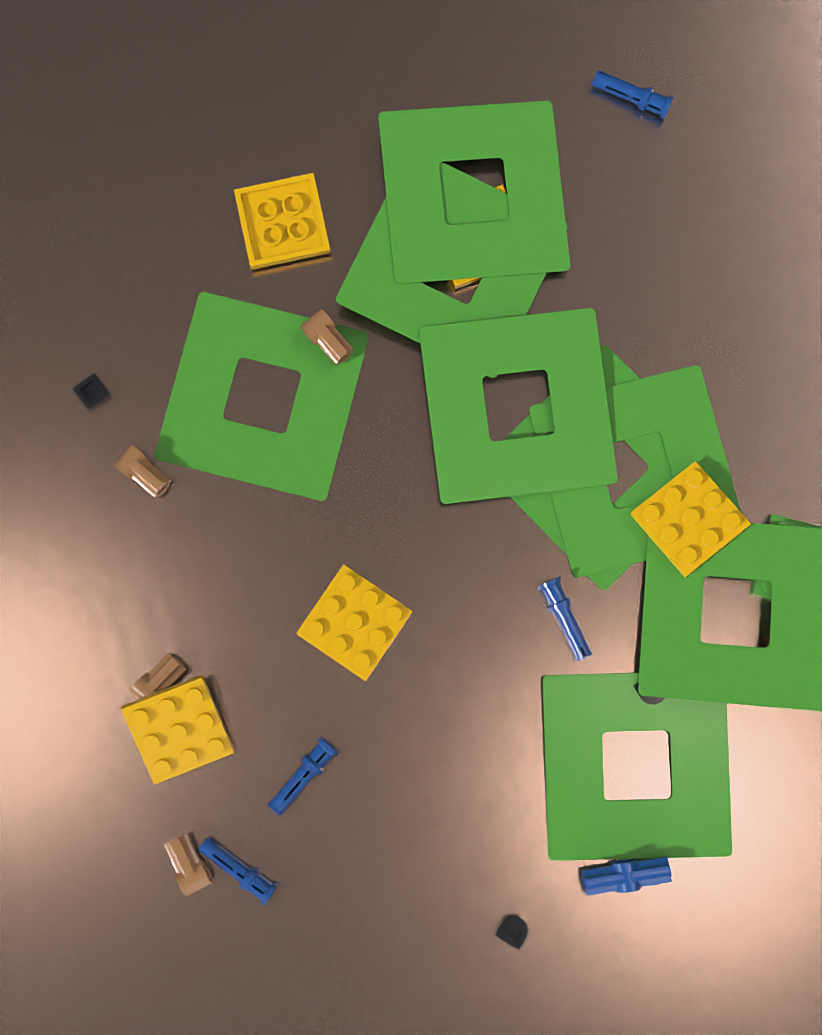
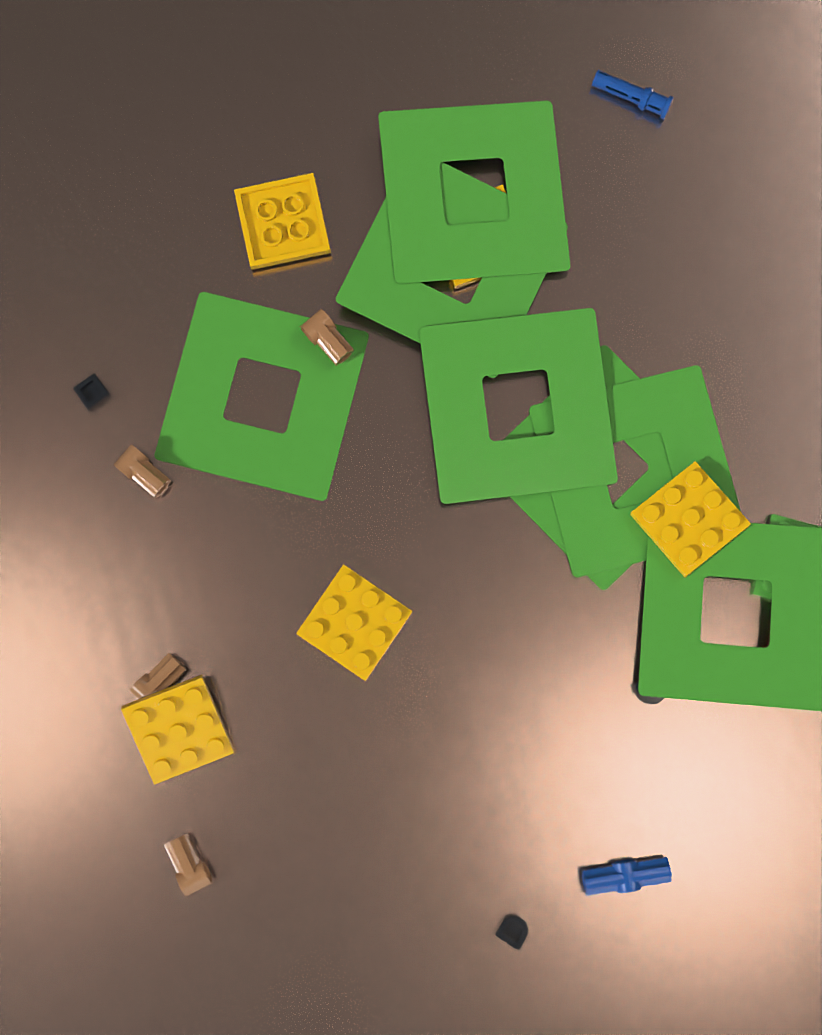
(249, 878): blue pin -> none
(311, 766): blue pin -> none
(560, 605): blue pin -> none
(589, 826): bright green piece -> none

